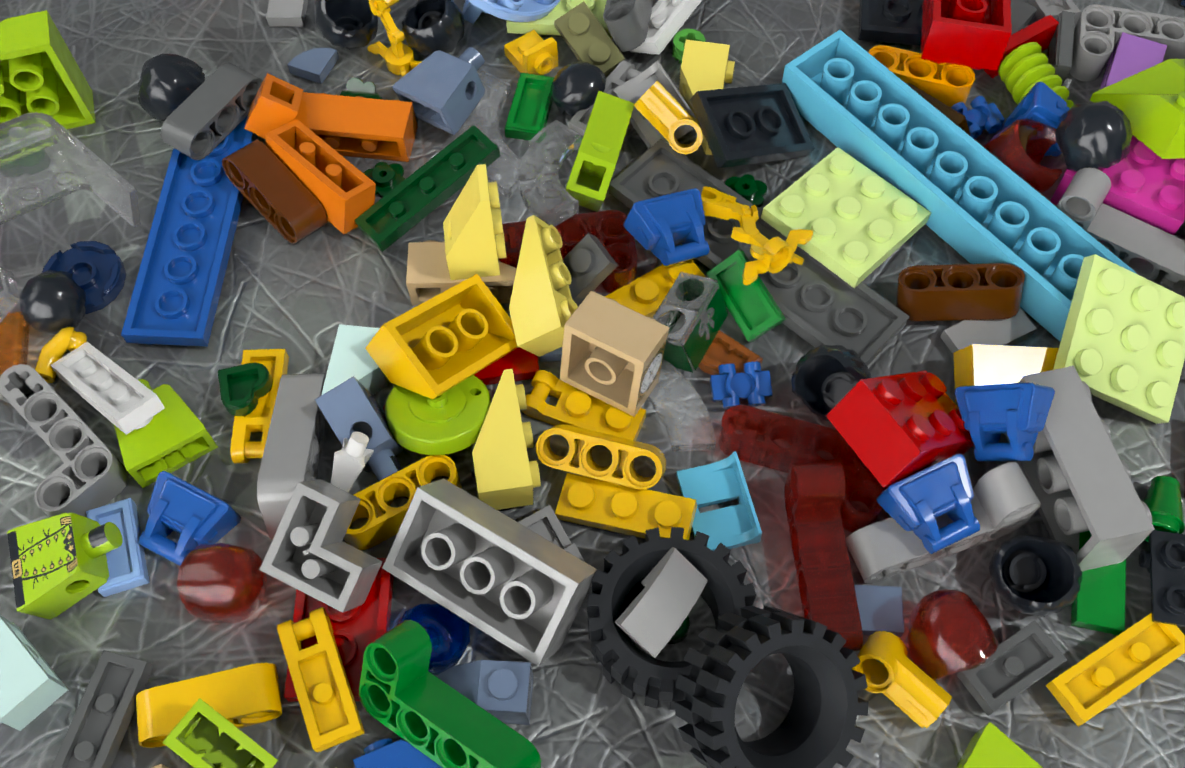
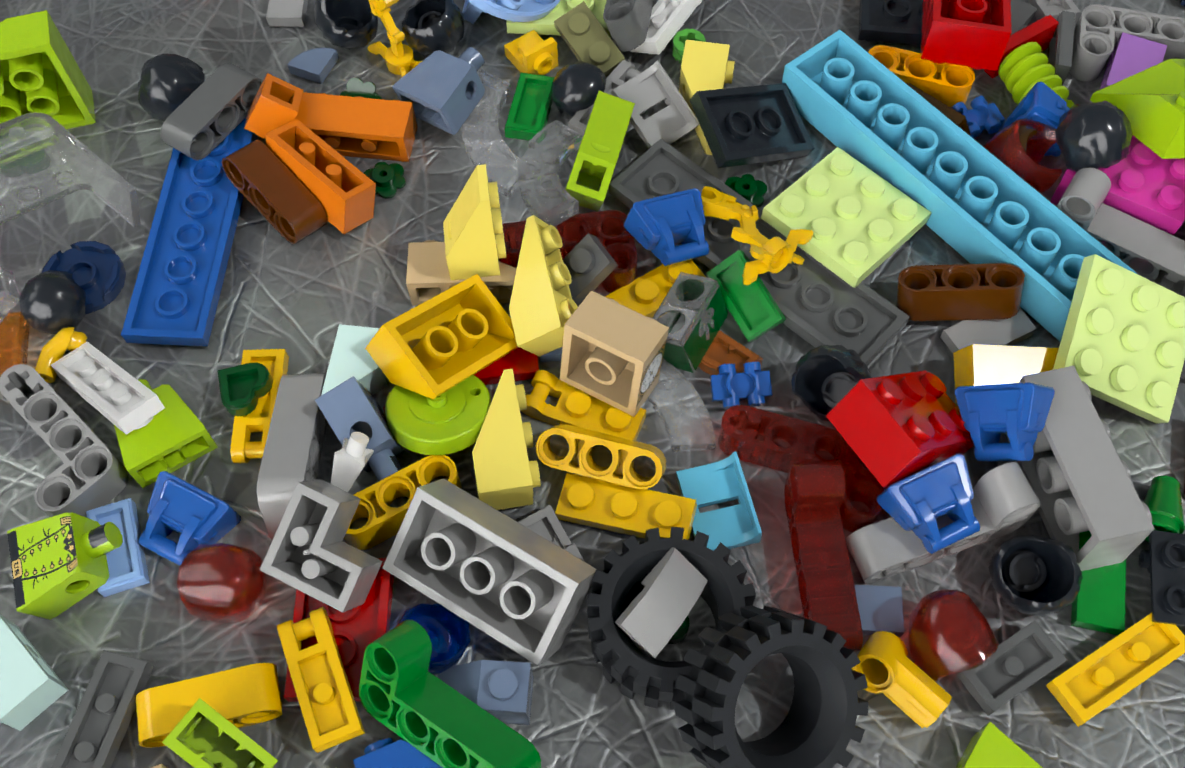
(427, 188): dark green plate -> none
(667, 115): yellow piece -> none

